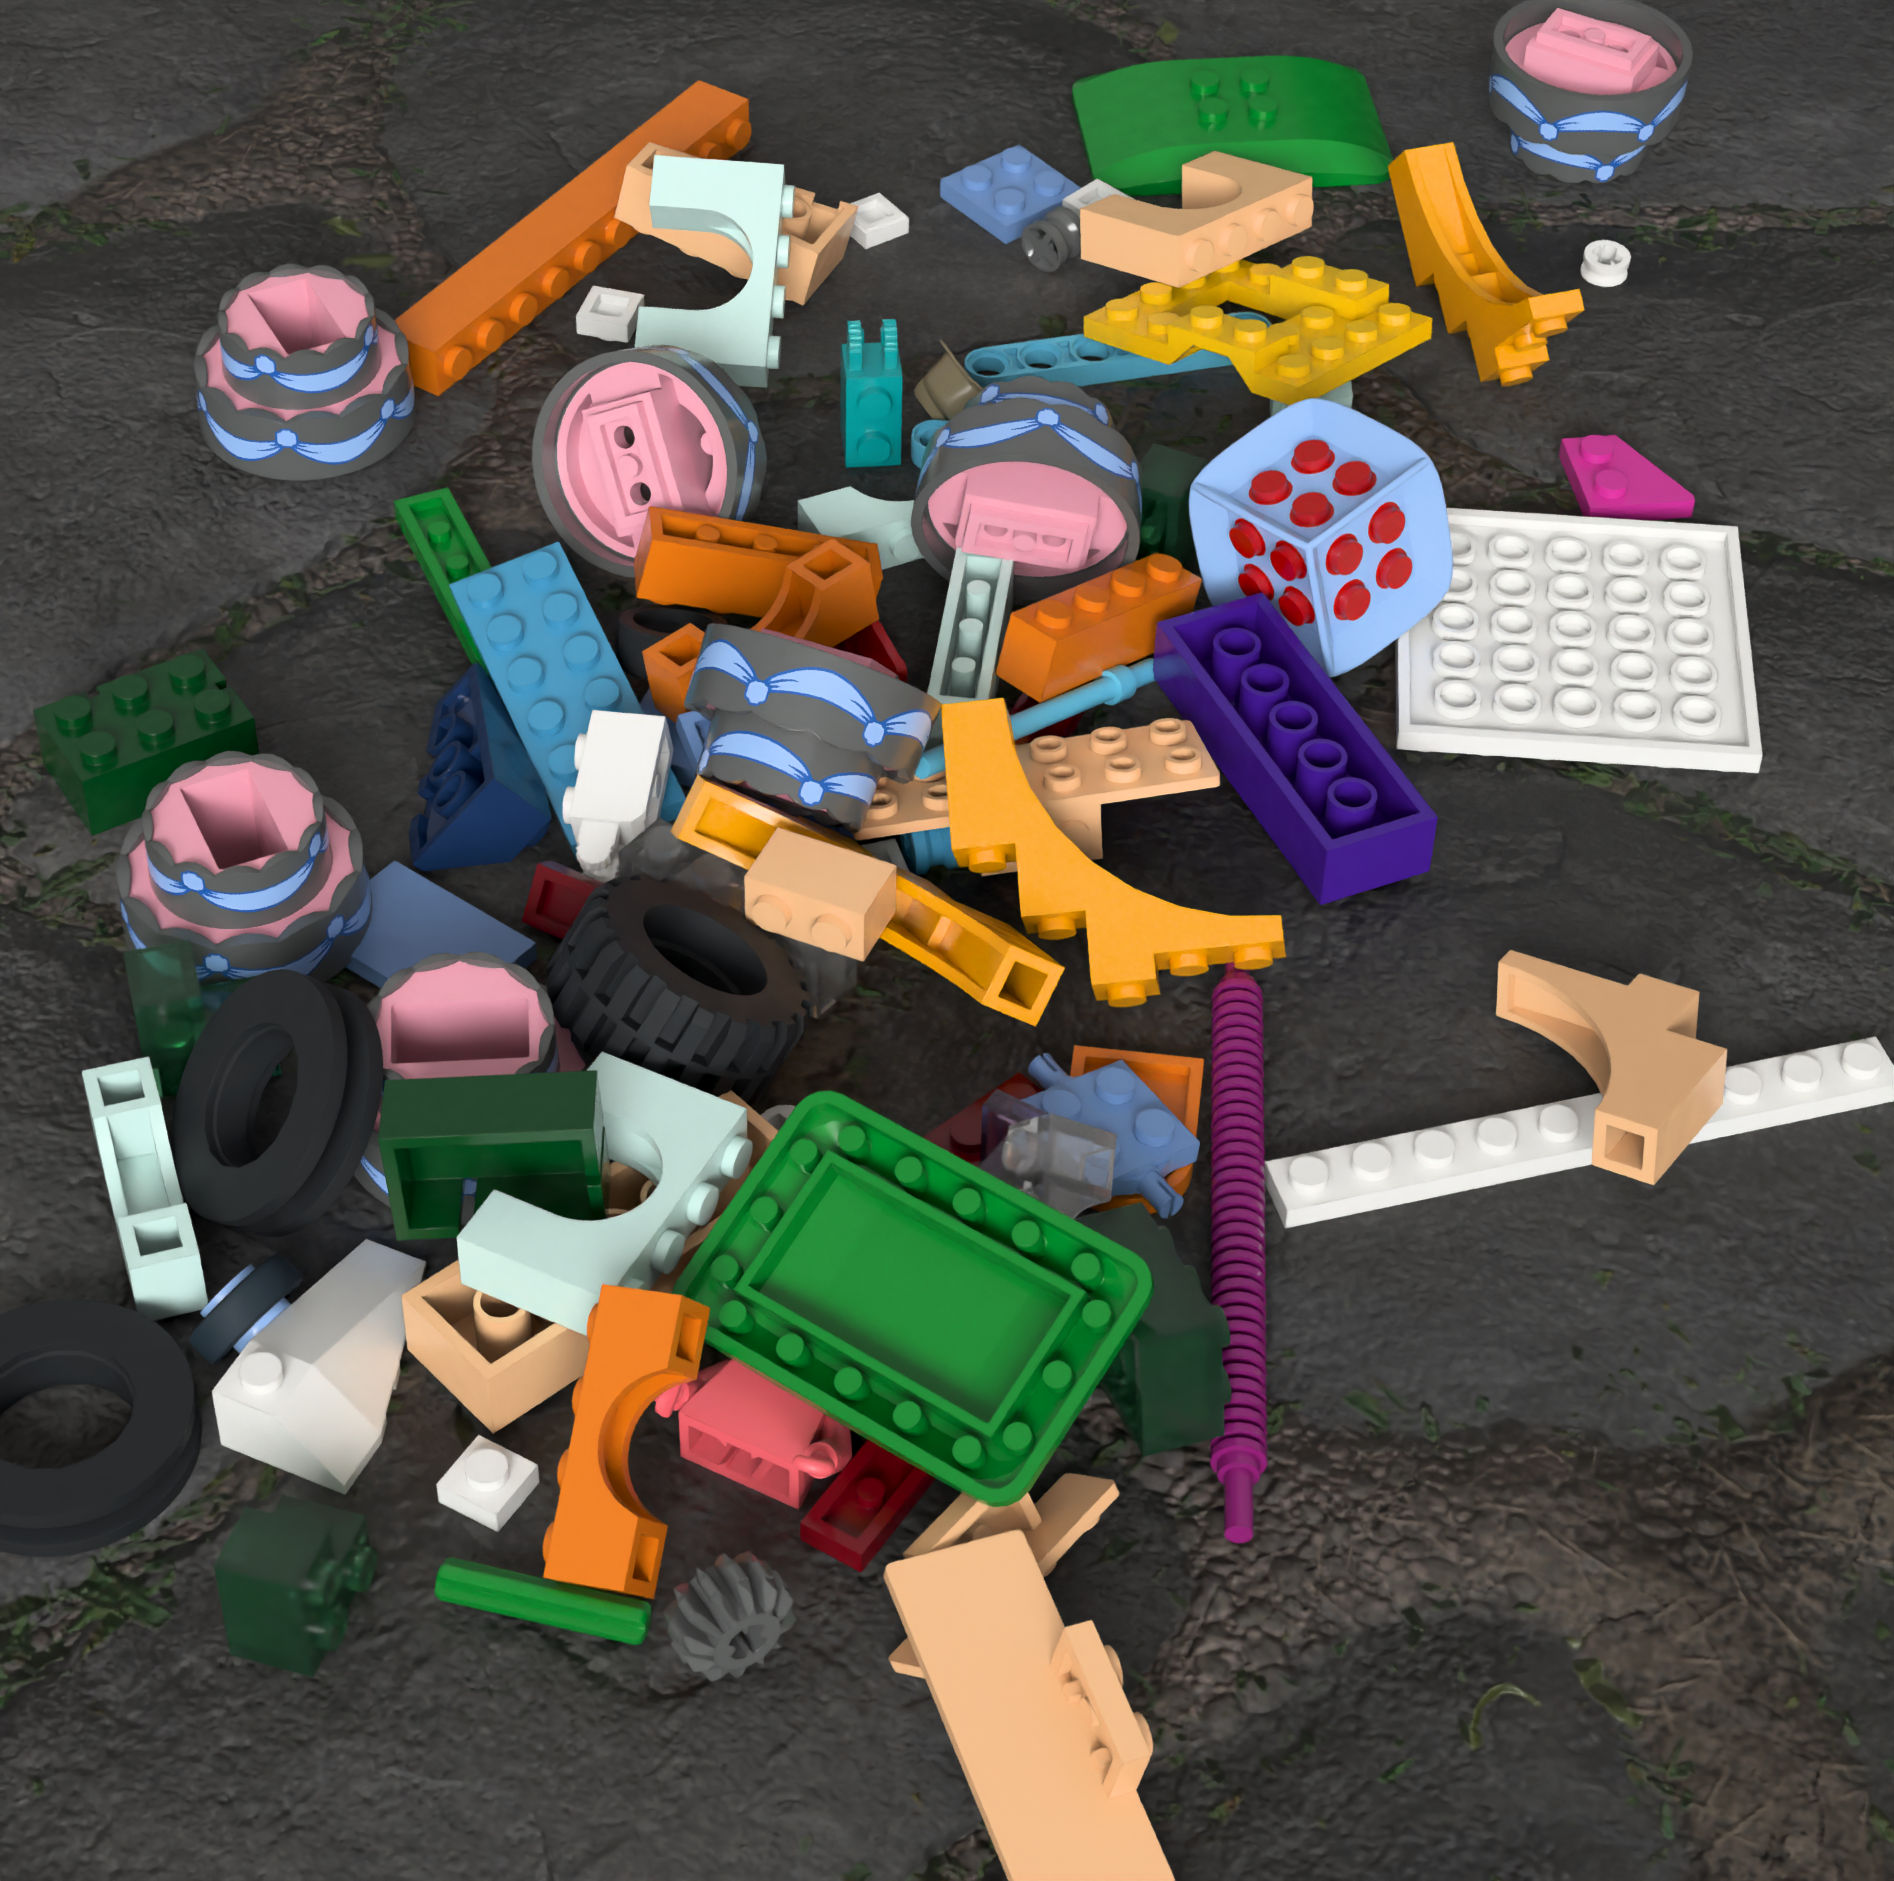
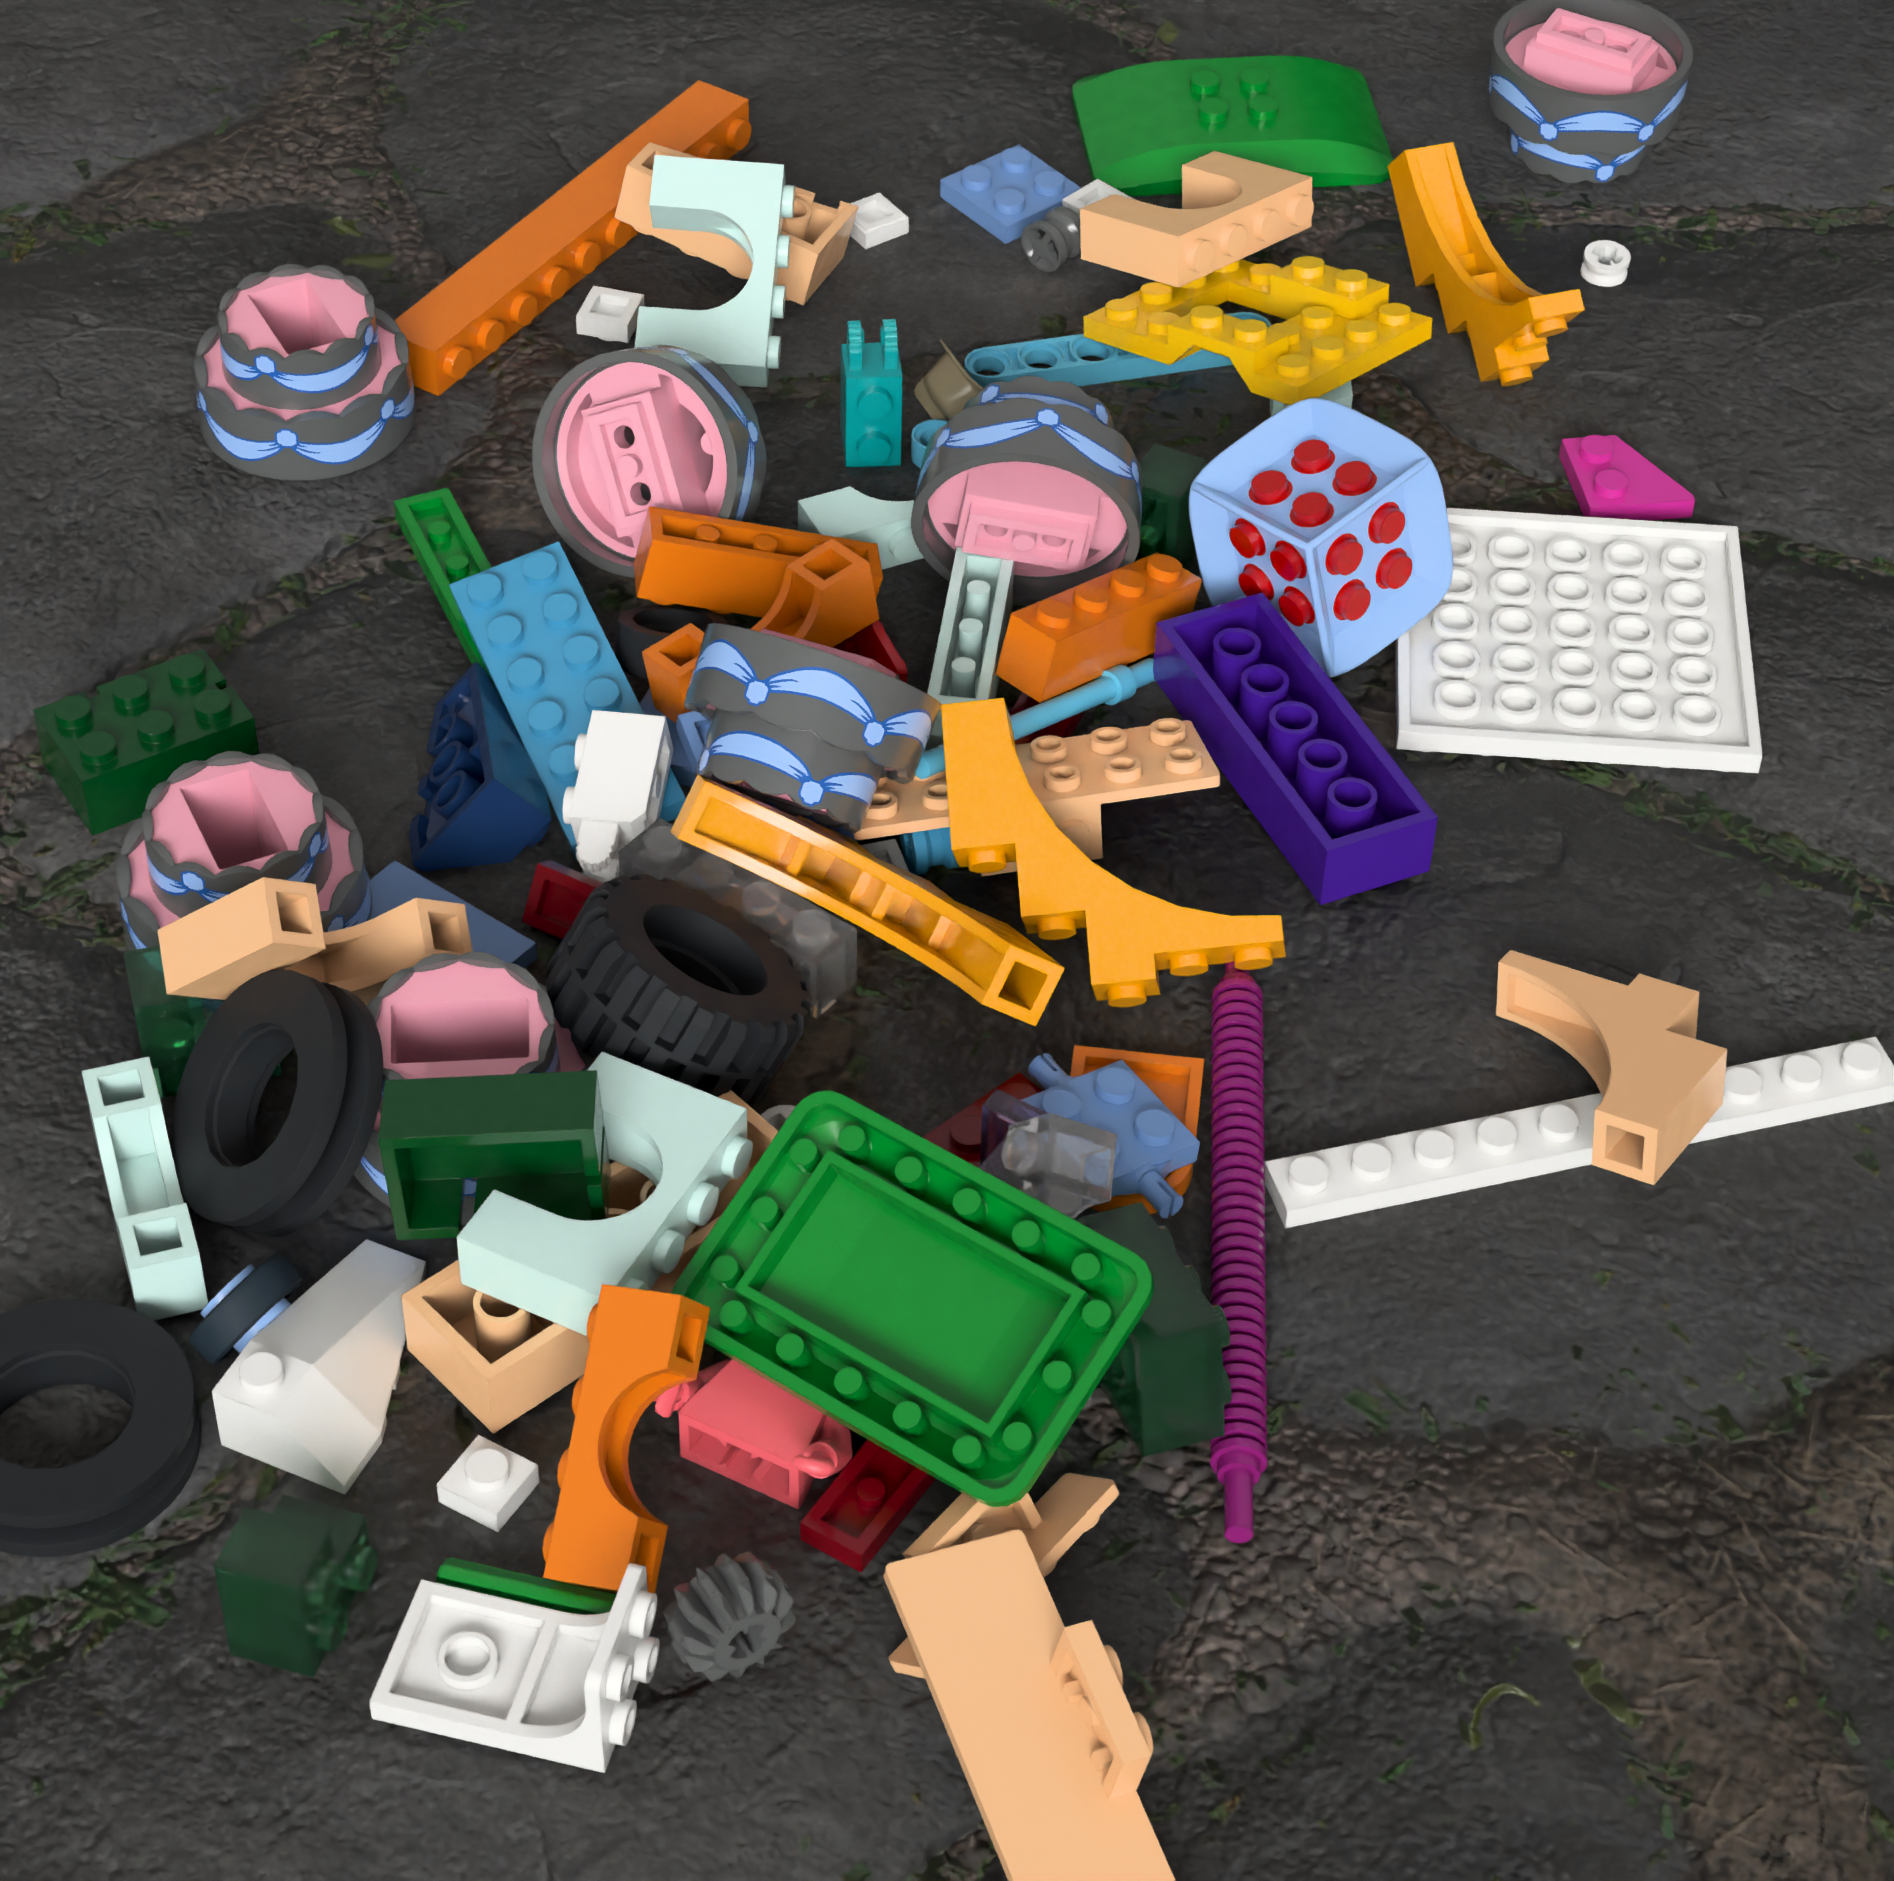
(280, 927): none -> light nougat arch
(521, 1671): none -> white bracket
(820, 894): light nougat brick -> none

